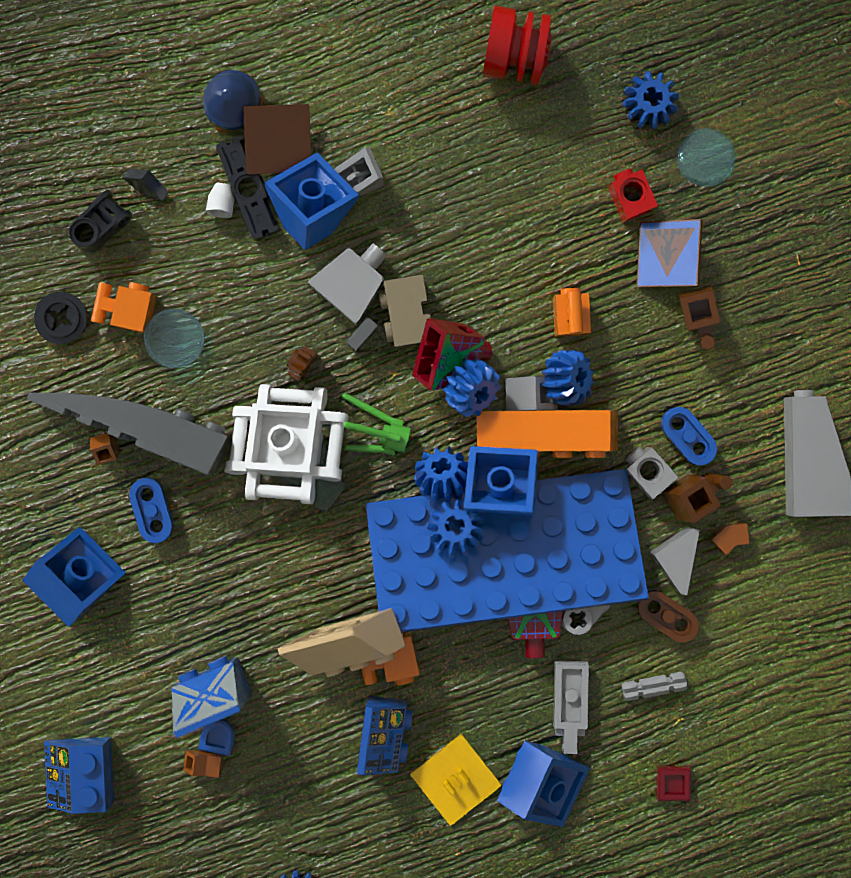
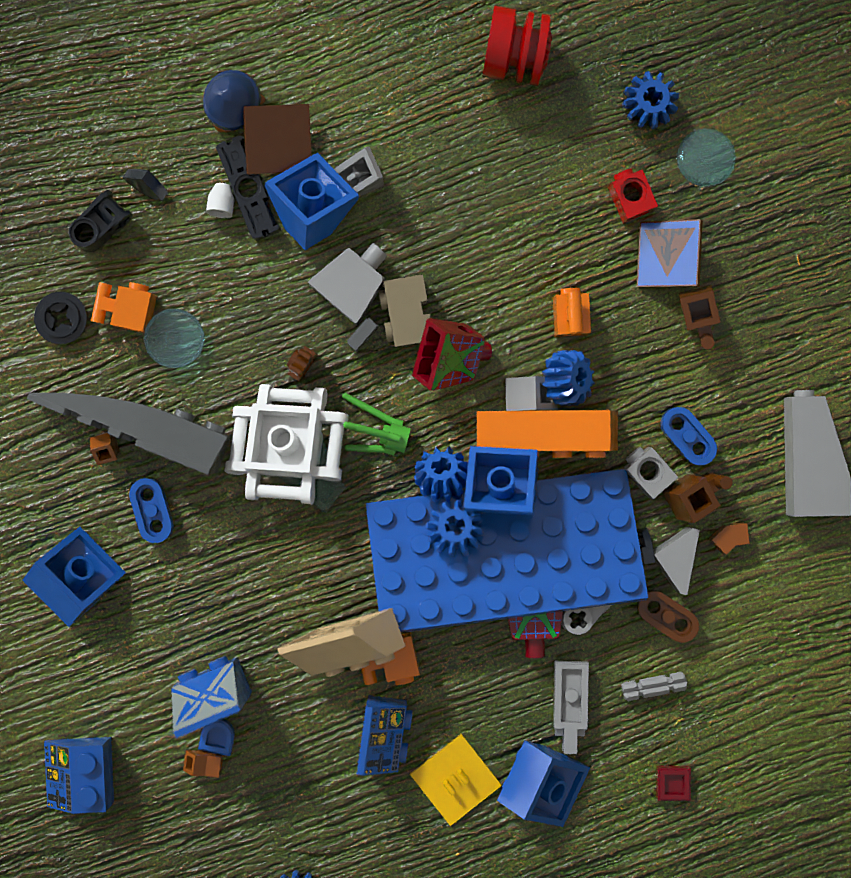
(472, 387): blue gear -> none
(646, 546): none -> black tile

